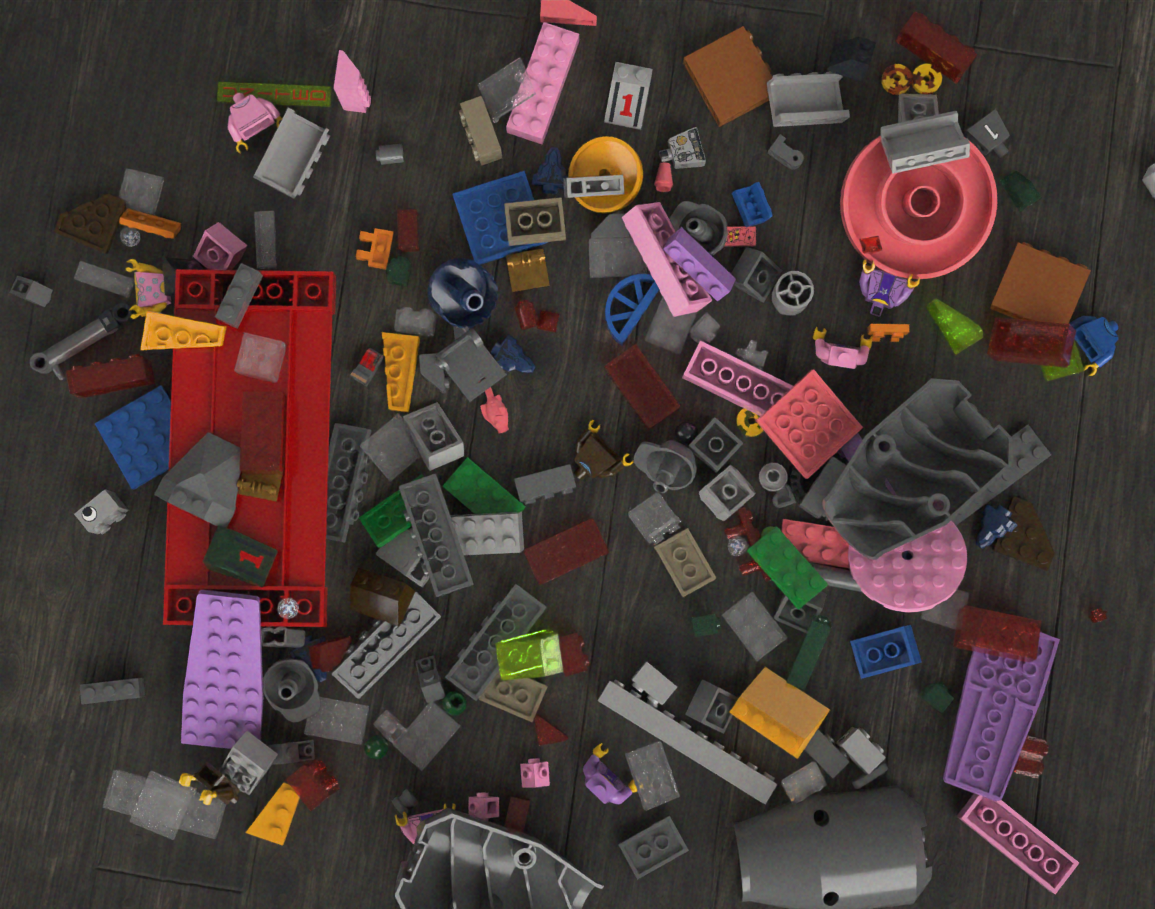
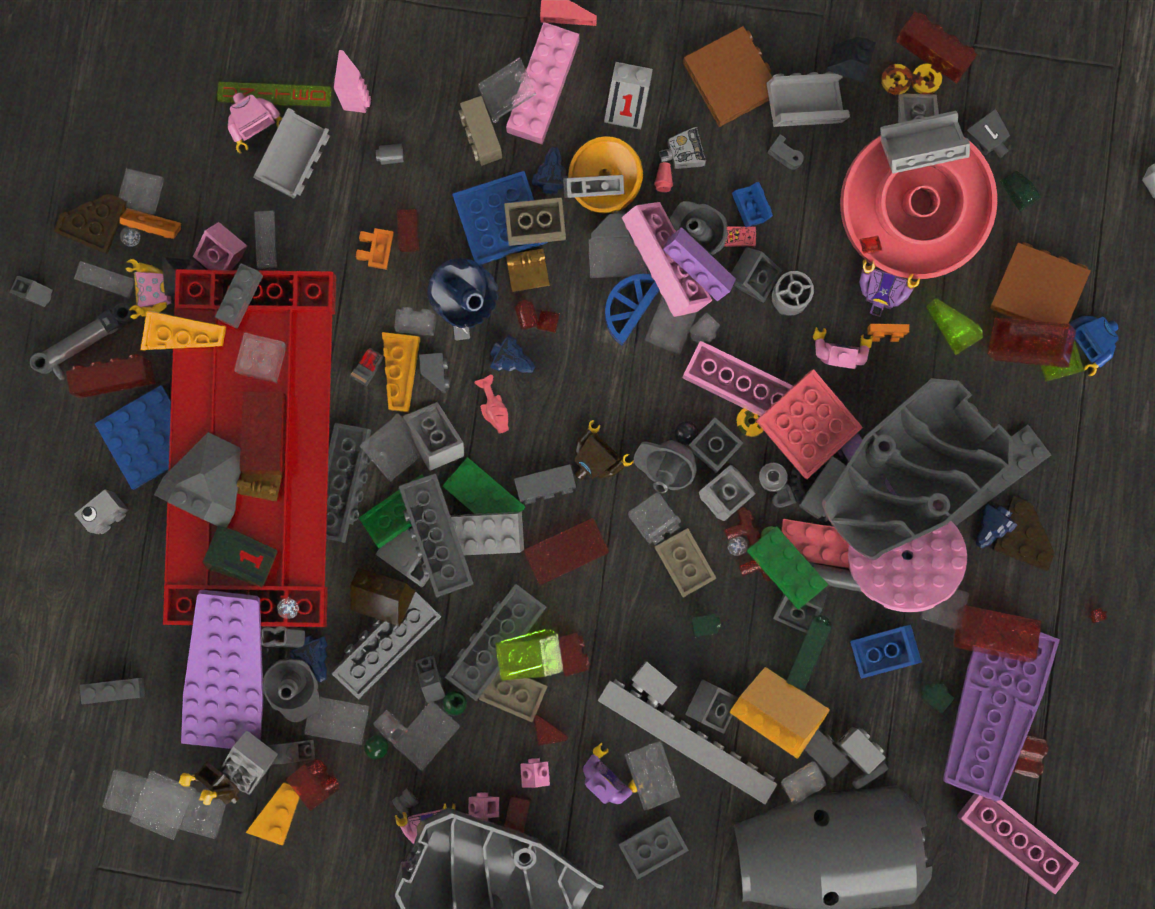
(328, 653): clear red slope -> none
(399, 271): clear green brick -> none
(469, 362): dark grey door -> none
(642, 387): clear red brick -> none
(752, 355): clear piece -> none
(754, 626): clear plate -> none

